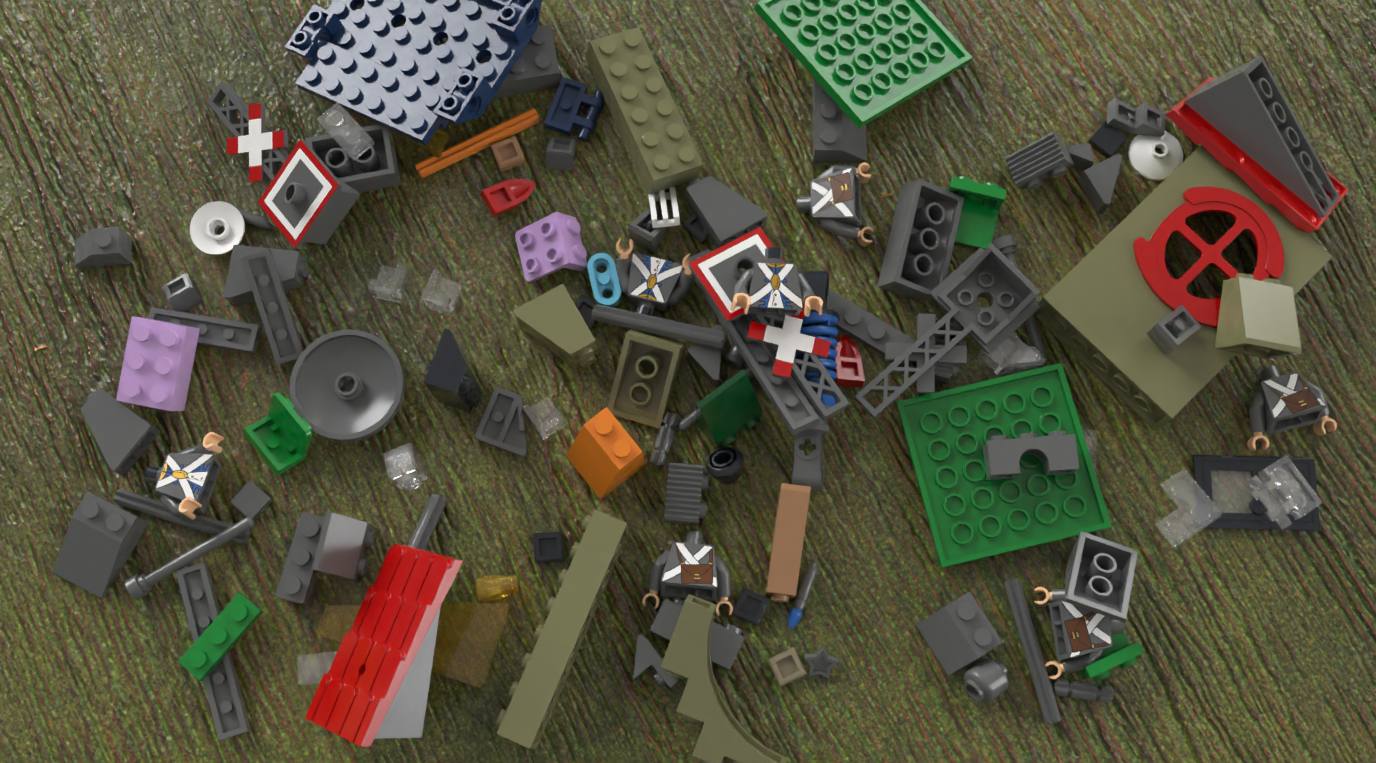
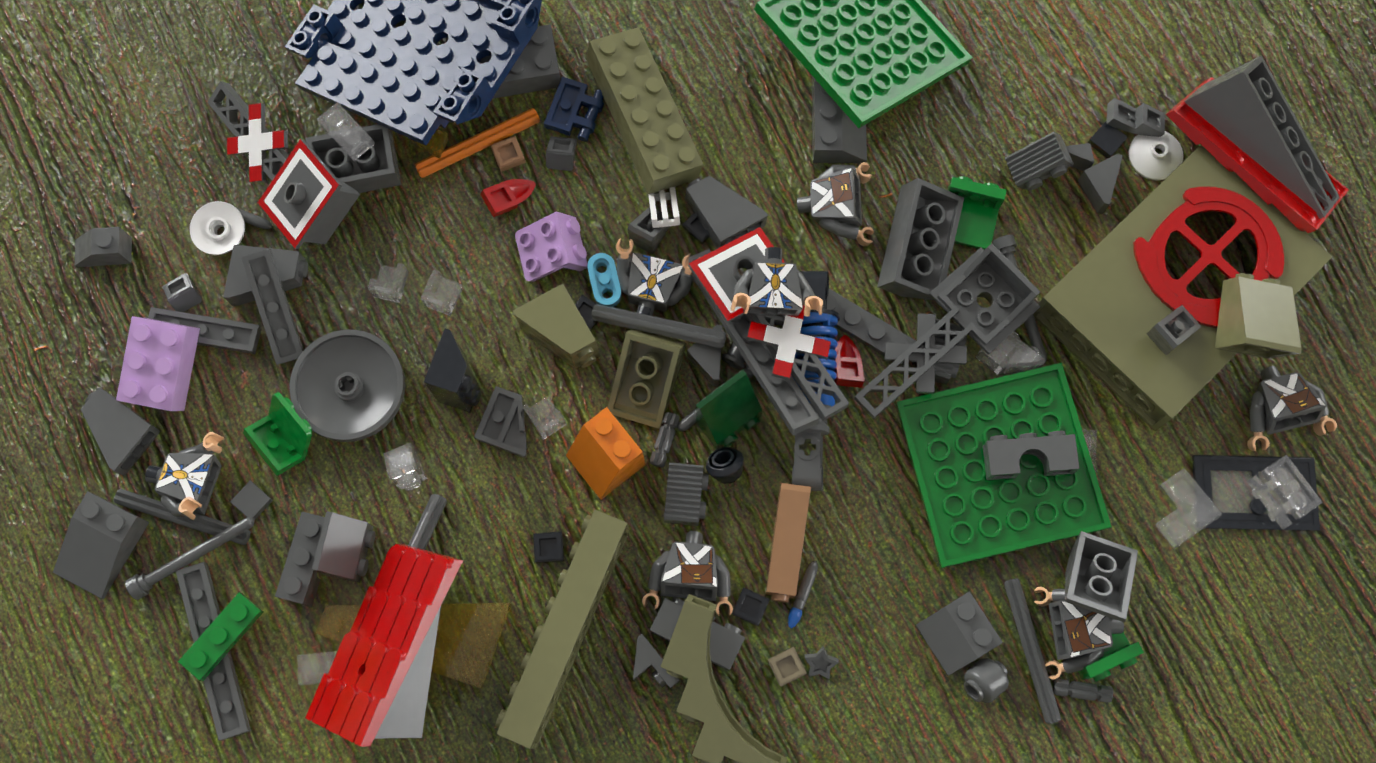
(493, 587): clear yellow cone -> none

